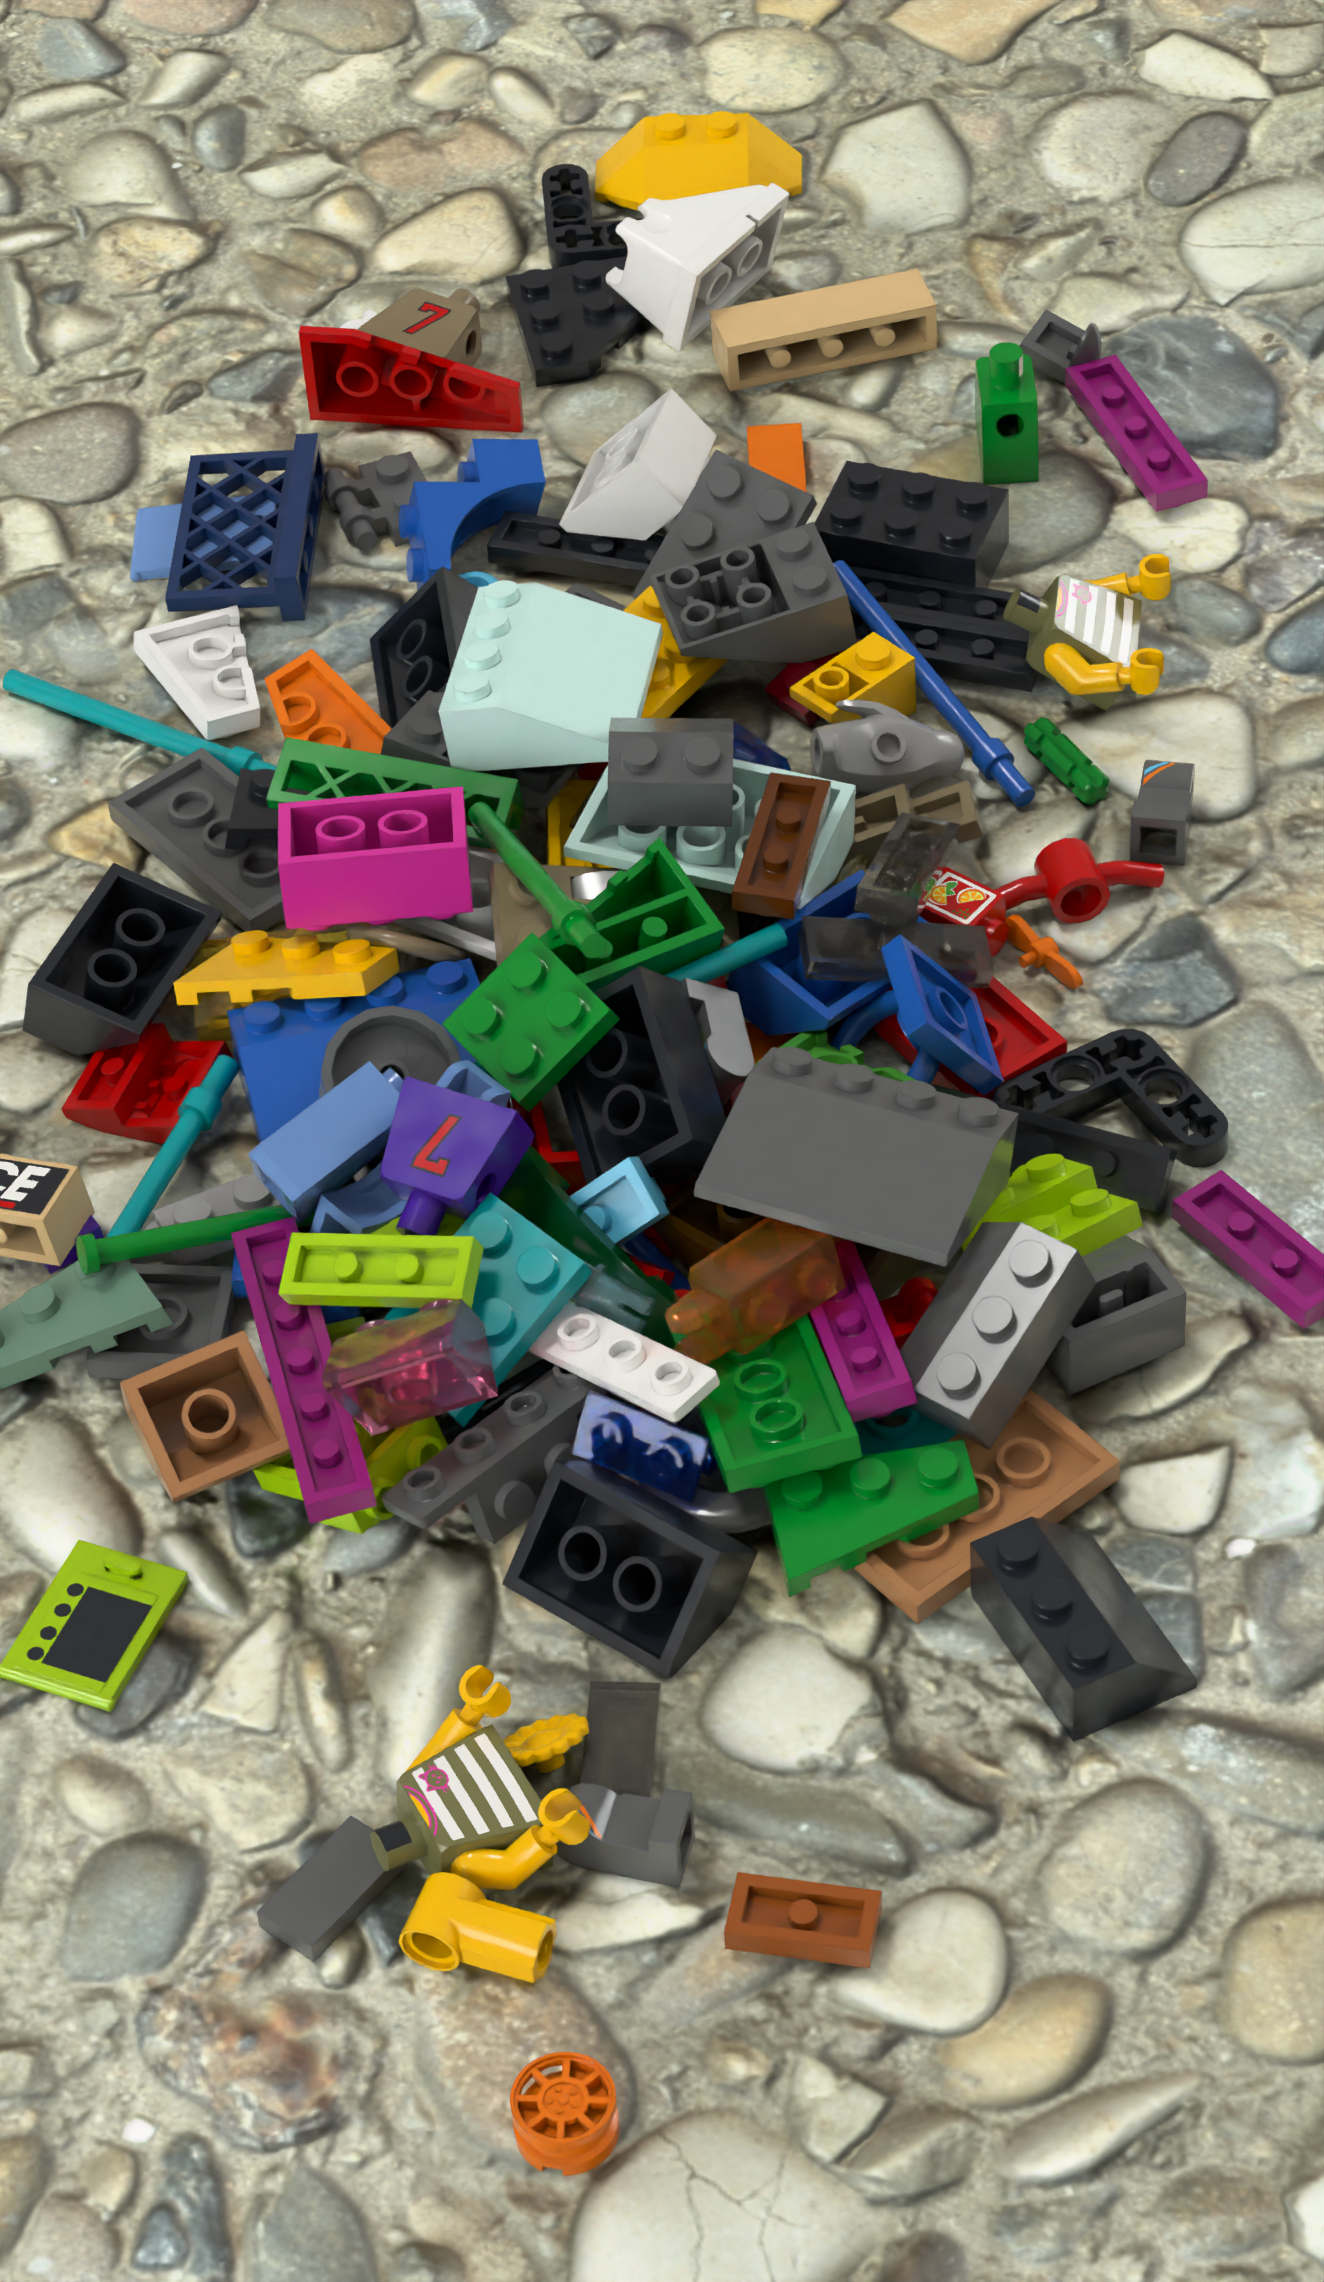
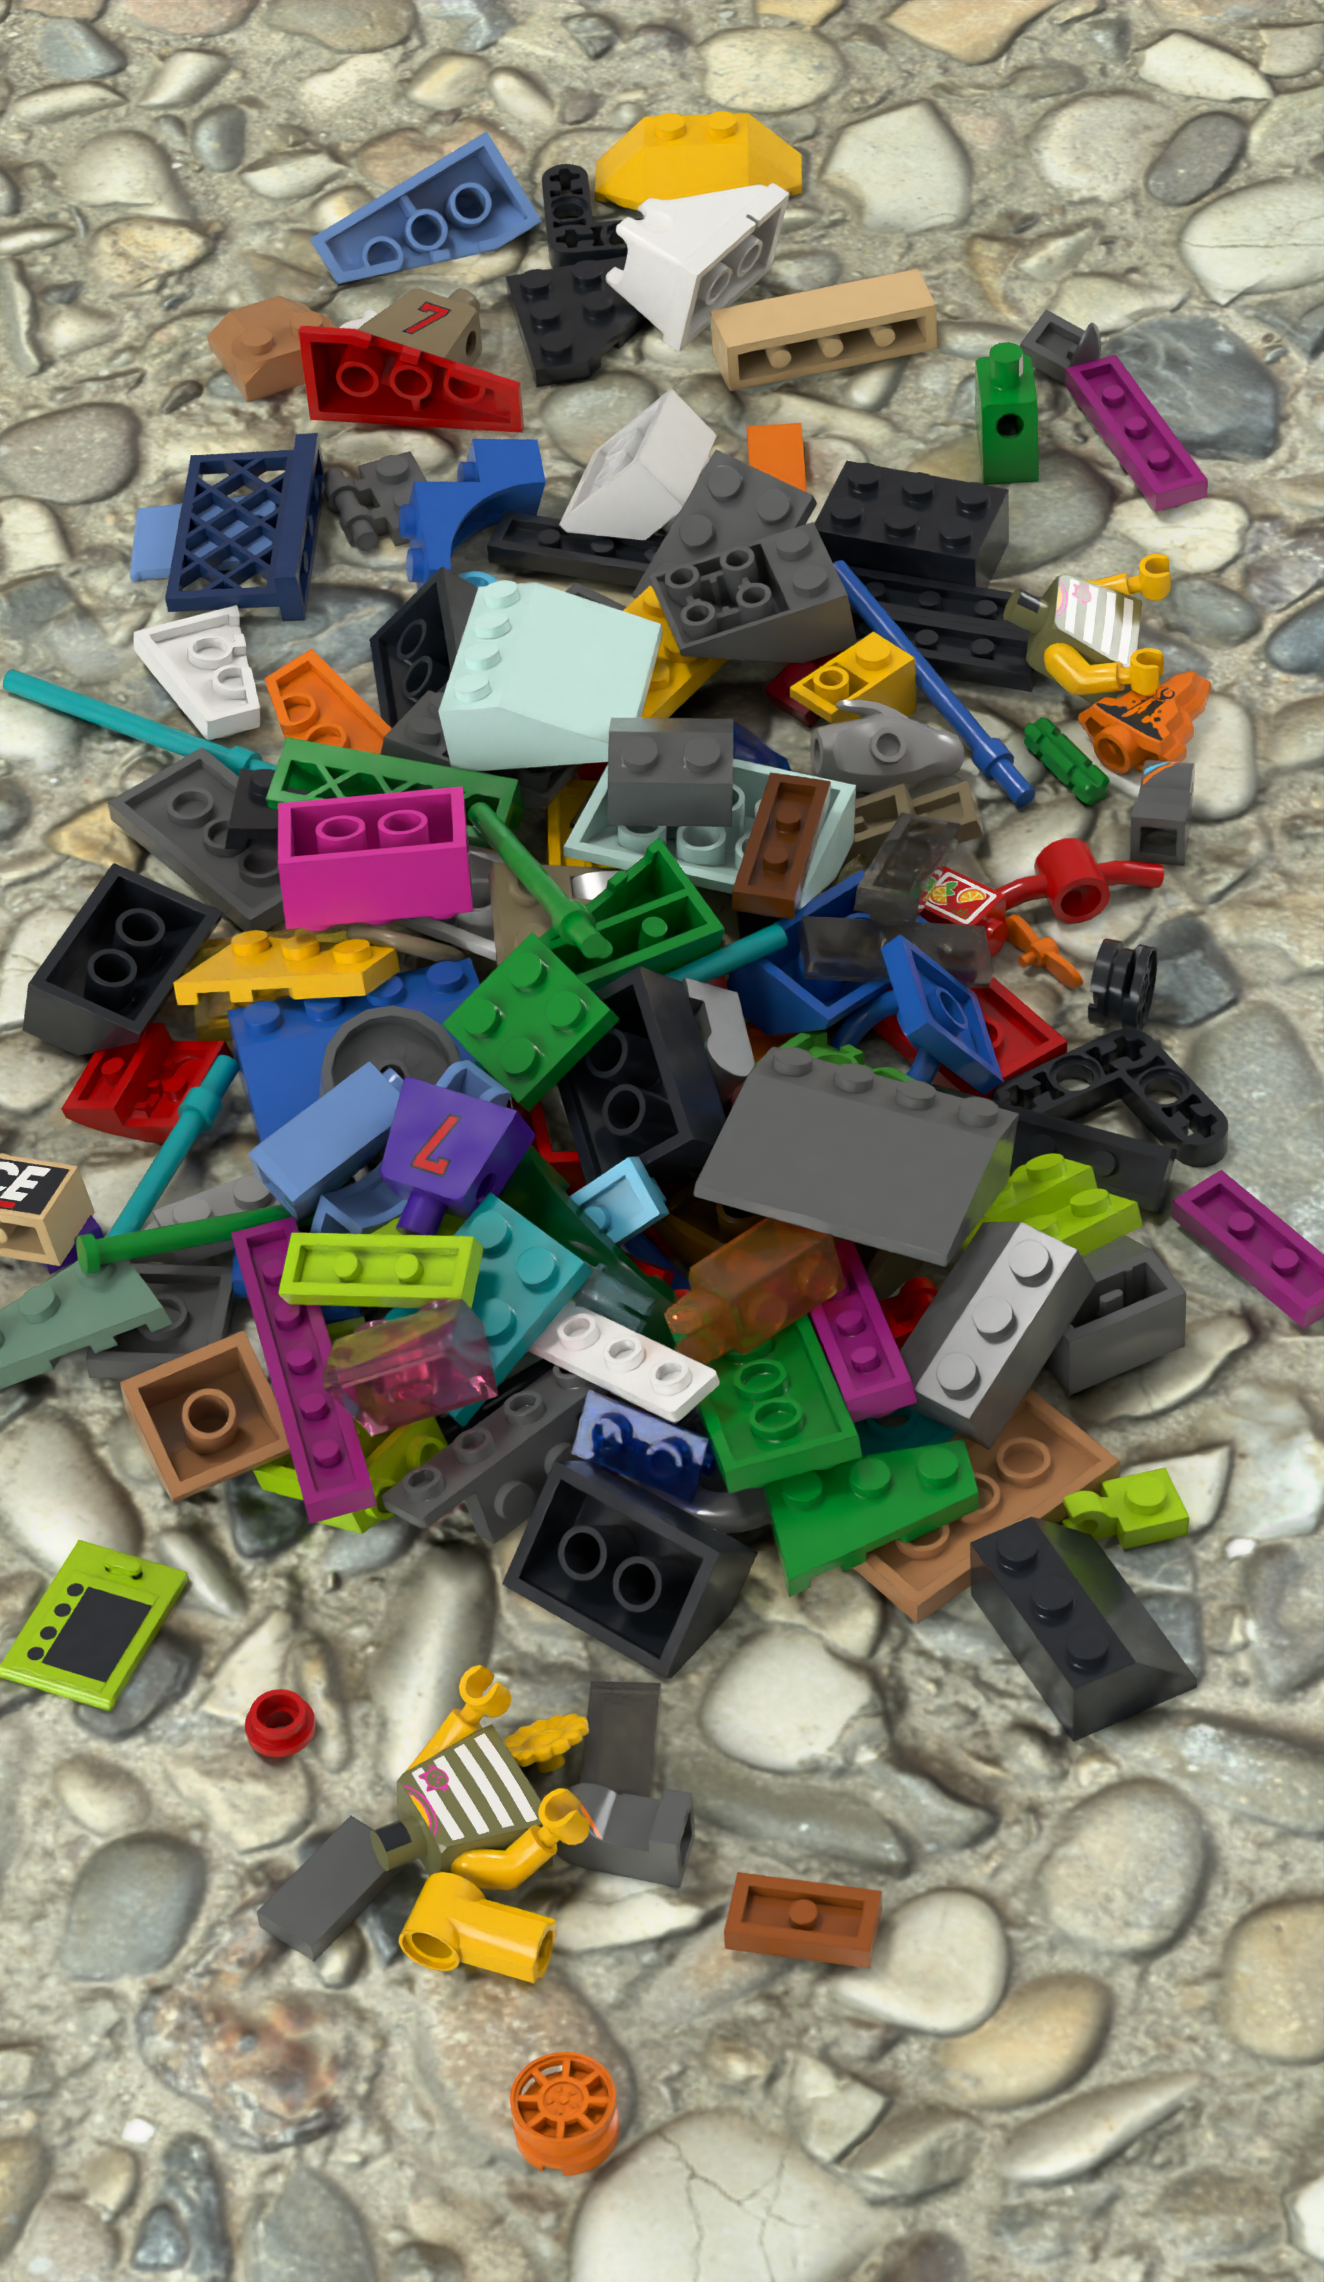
(263, 345): none -> medium nougat slope
(279, 1709): none -> red plate
(441, 214): none -> medium blue wedge
(1122, 984): none -> black wheel
(1133, 1507): none -> lime plate
(1148, 725): none -> orange rock

